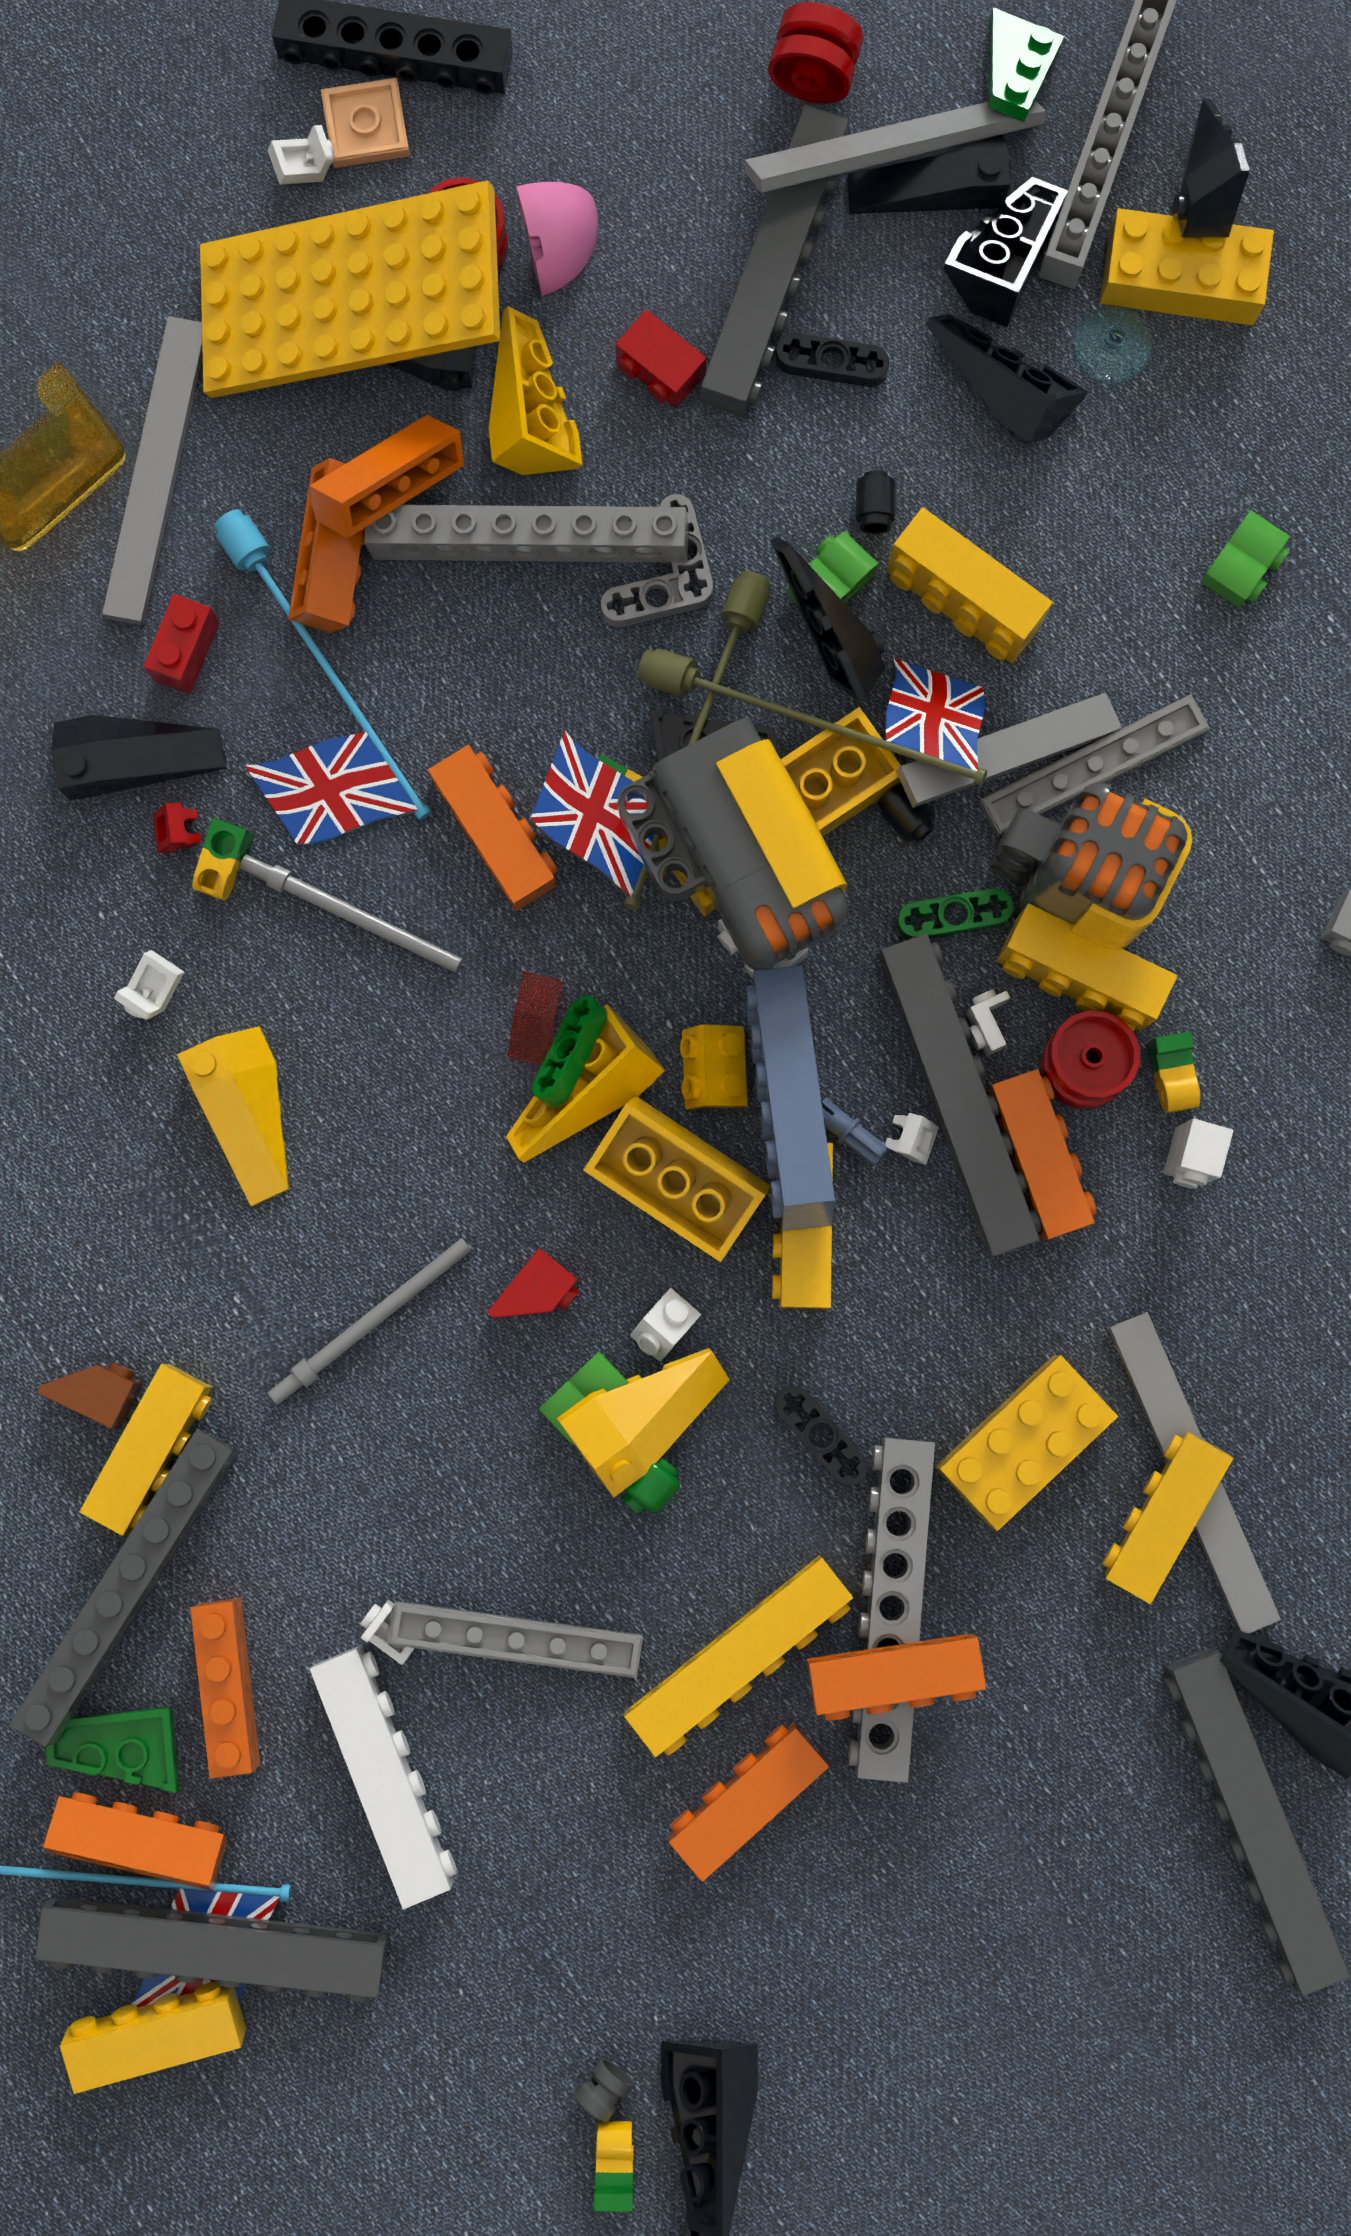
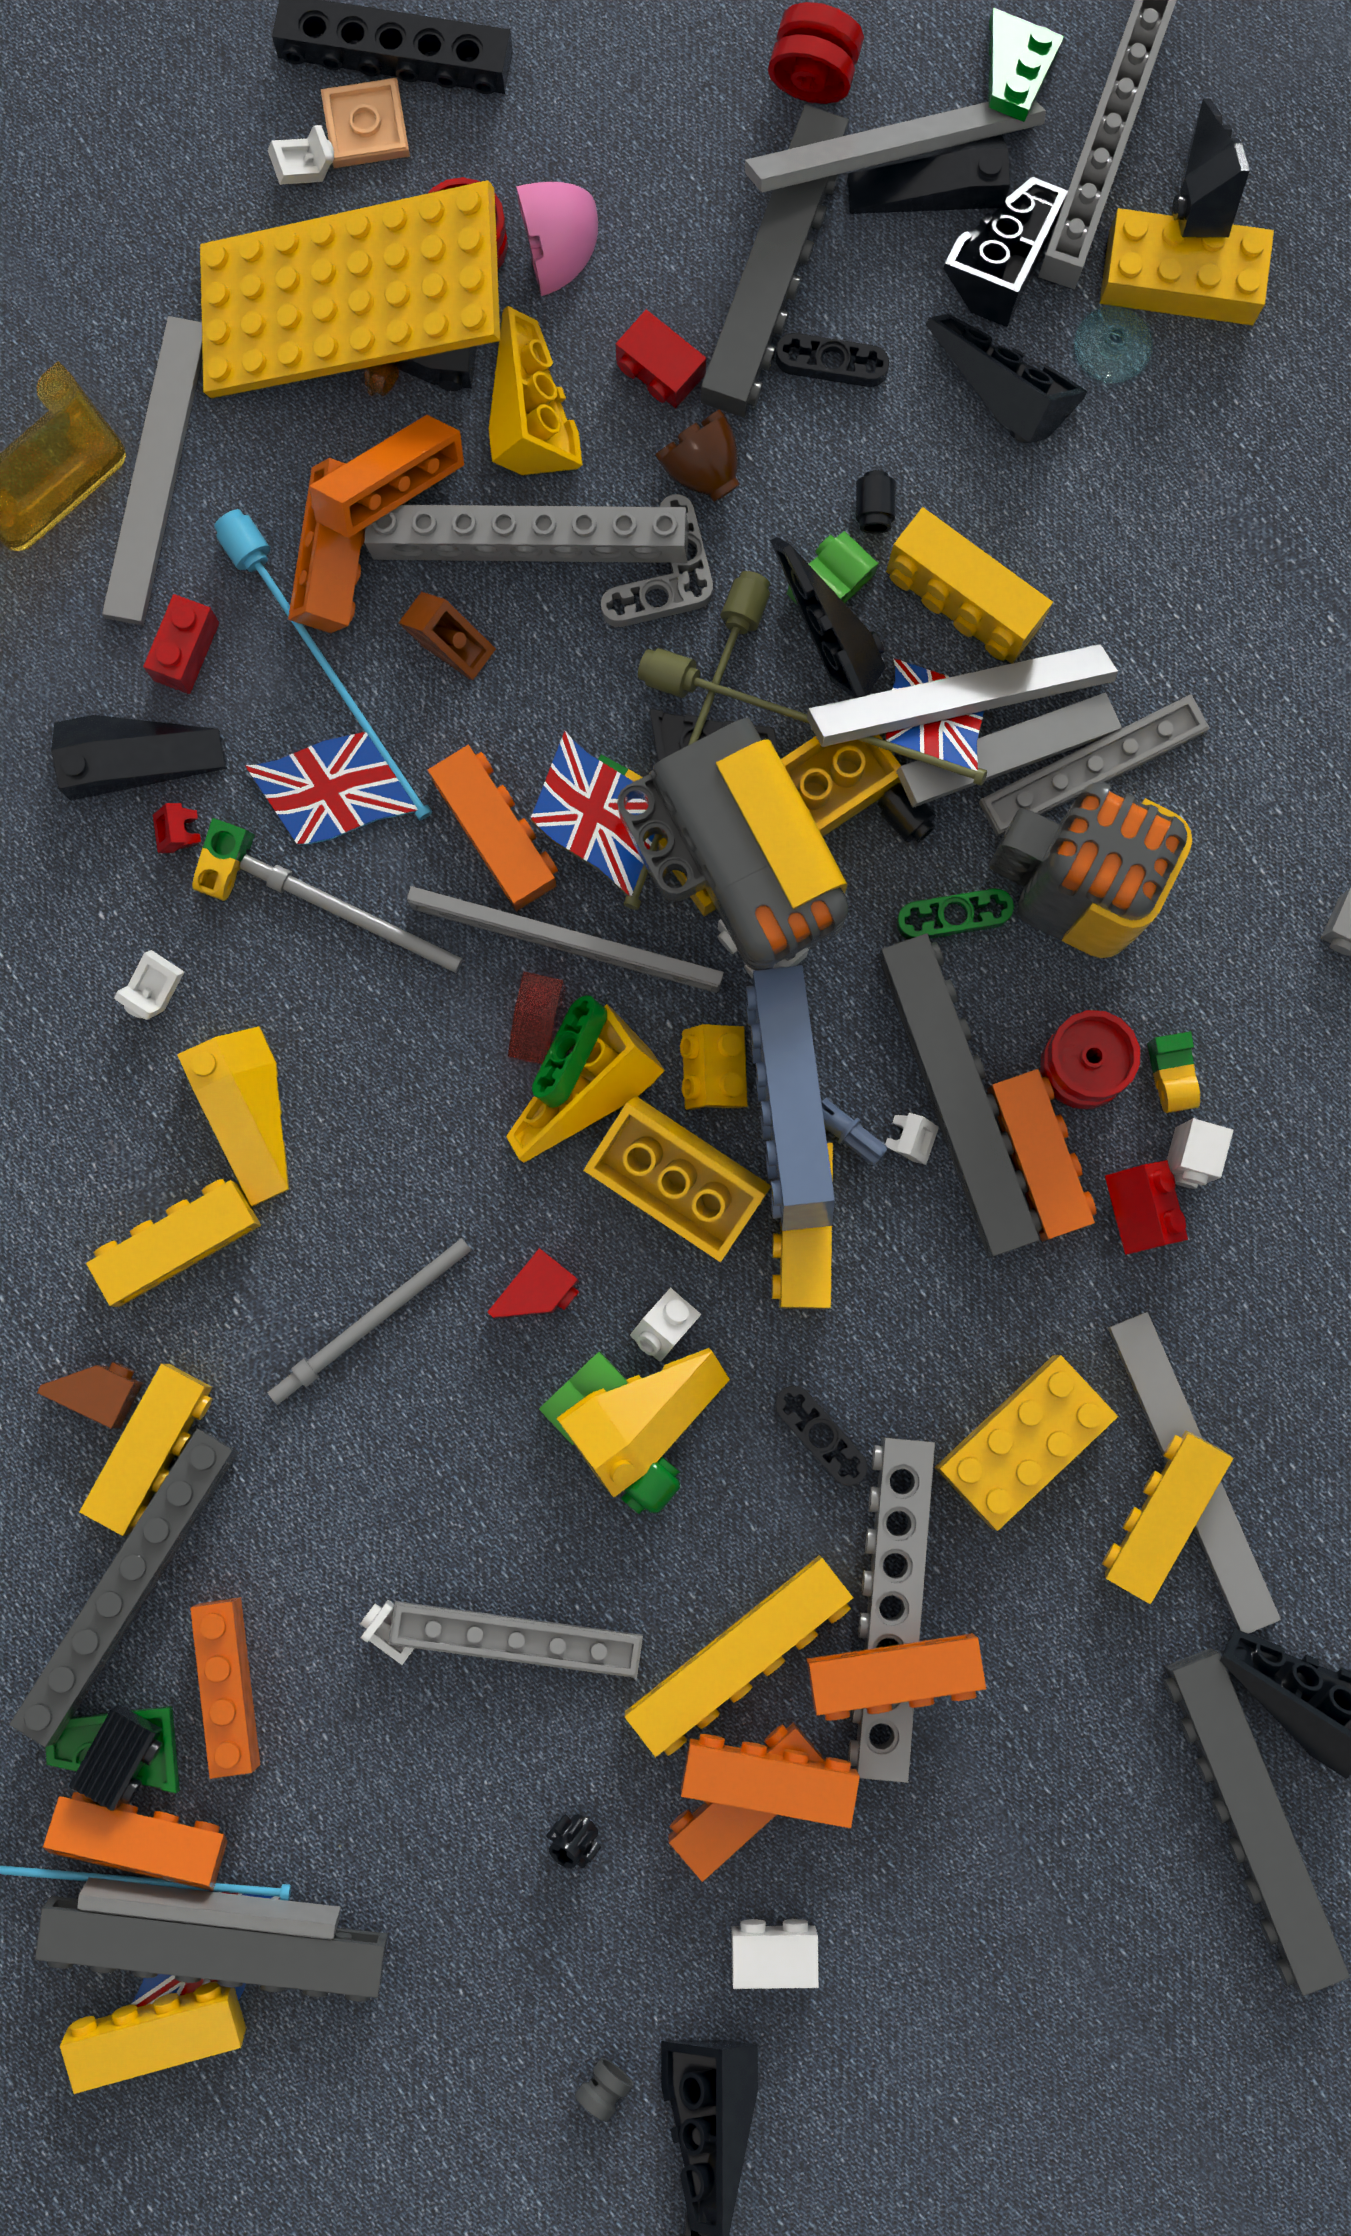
(116, 1758): none -> black brick
(173, 1243): none -> yellow brick
(209, 1908): none -> light grey tile
(381, 378): none -> clear orange plate
(383, 1776): white brick -> none
(447, 634): none -> dark orange slope
(565, 939): none -> light grey tile
(573, 1841): none -> black gear
(614, 2167): leg -> none
(704, 458): none -> reddish brown piece
(769, 1781): none -> orange brick
(774, 1955): none -> white brick
(961, 695): none -> tile
(983, 1027): white bracket -> none
(1088, 973): yellow brick -> none
(1146, 1207): none -> red brick
(1245, 560): bright green brick -> none

